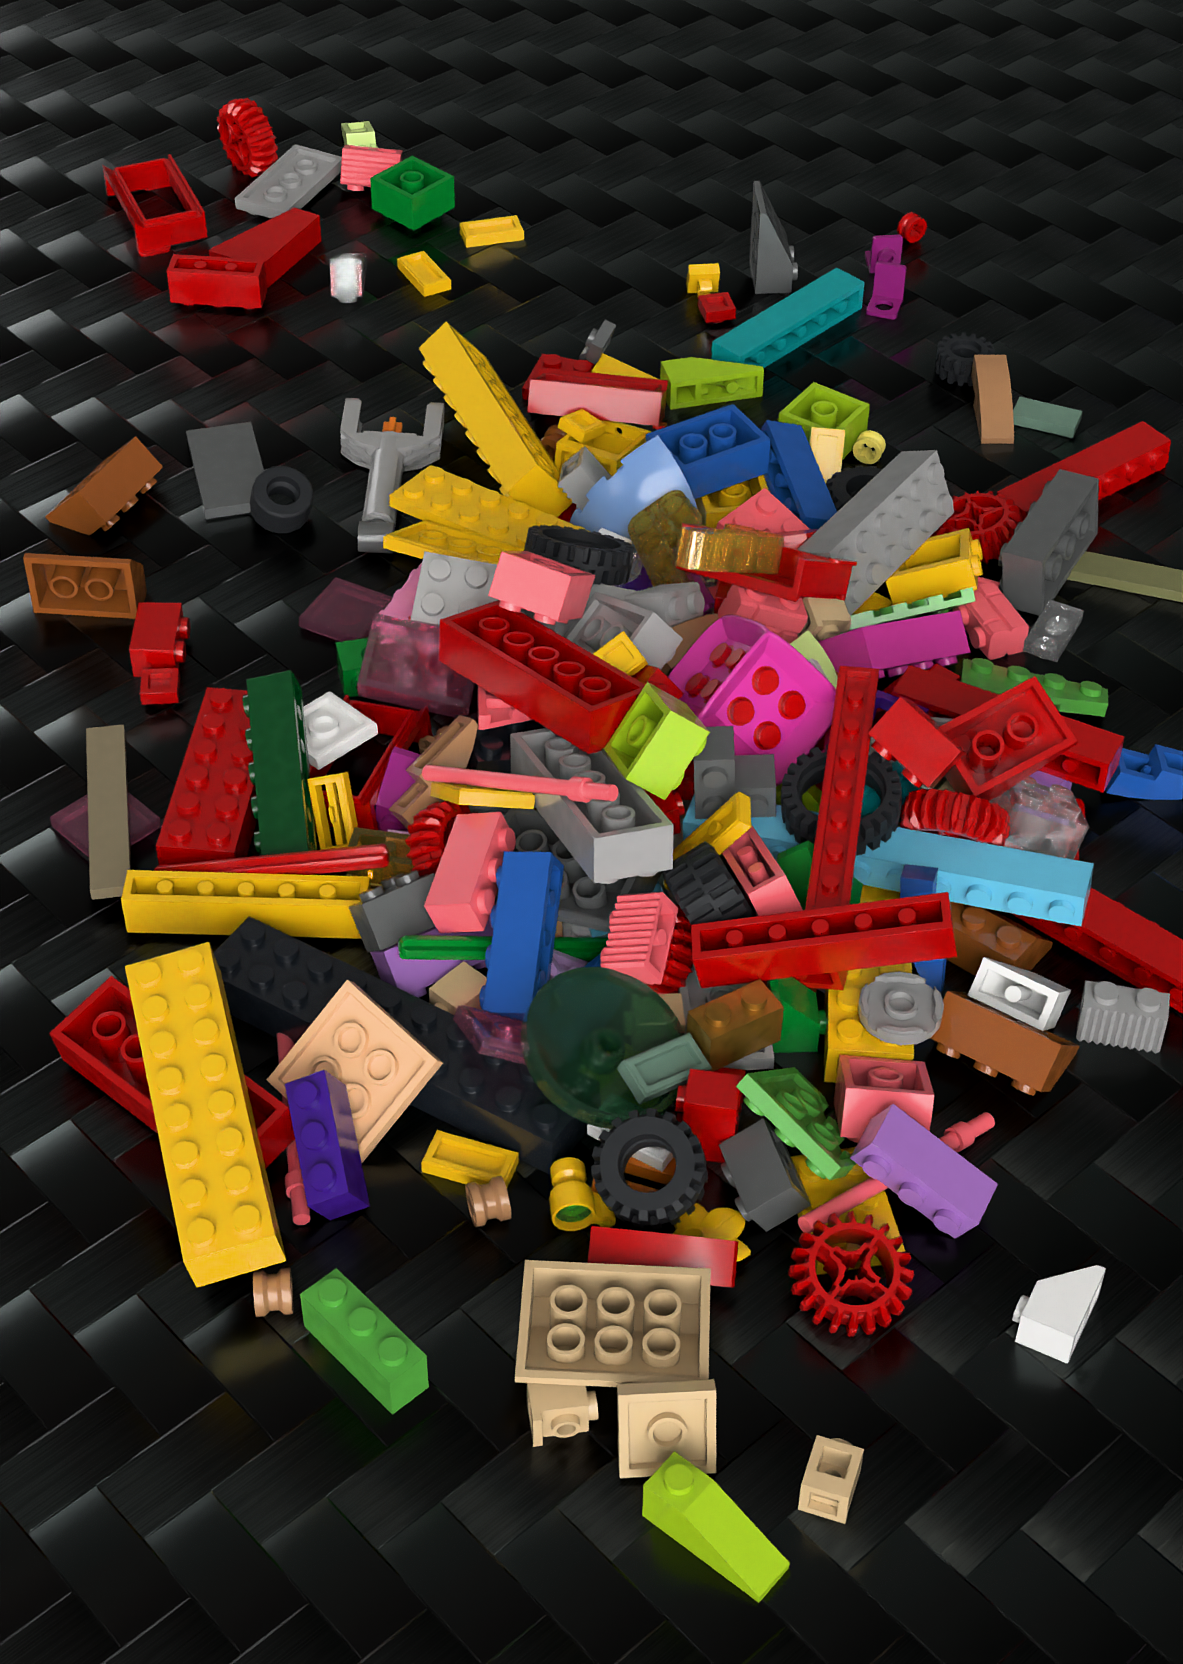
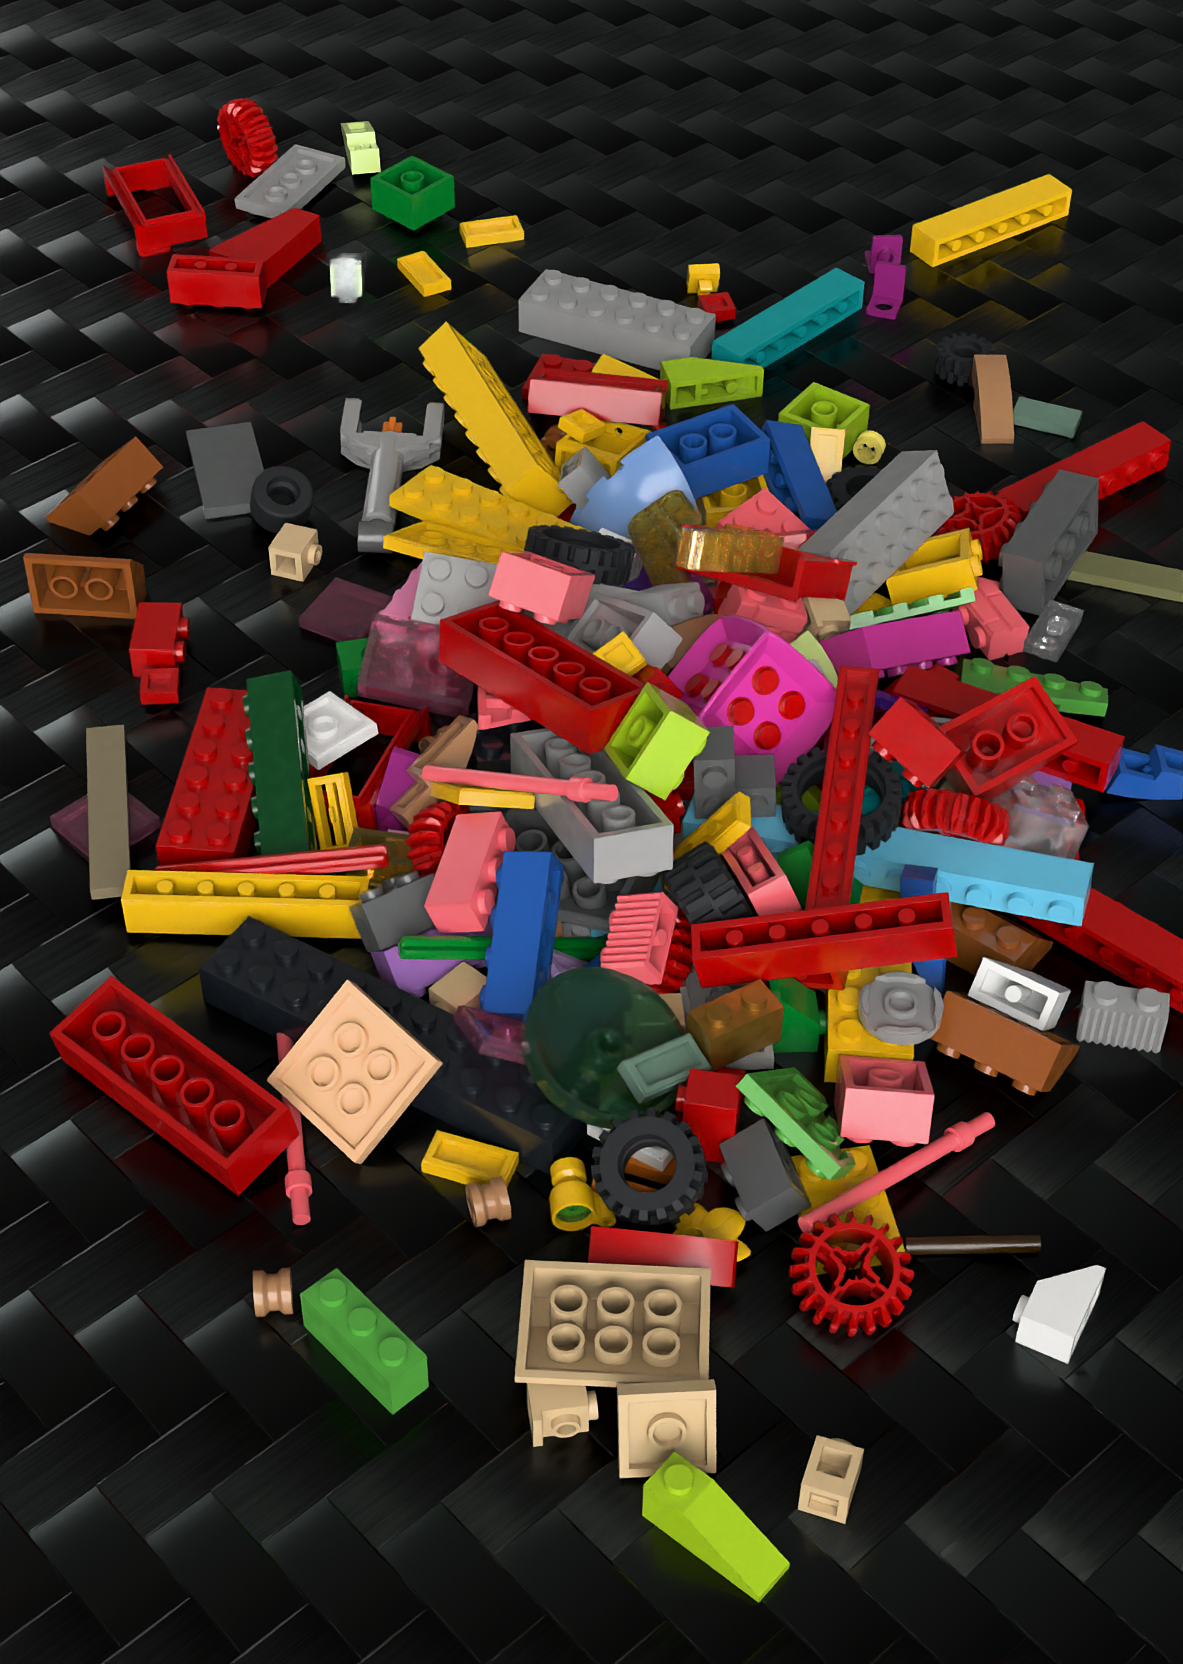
(204, 1116): yellow brick -> none
(294, 552): none -> tan brick
(327, 1145): dark purple brick -> none
(364, 162): coral brick -> none
(598, 342): dark grey plate -> none
(613, 320): none -> light grey brick
(769, 252): dark grey slope -> none
(912, 227): red bush -> none
(924, 1171): medium lavender brick -> none
(972, 1244): none -> dark brown bar
(990, 220): none -> yellow brick

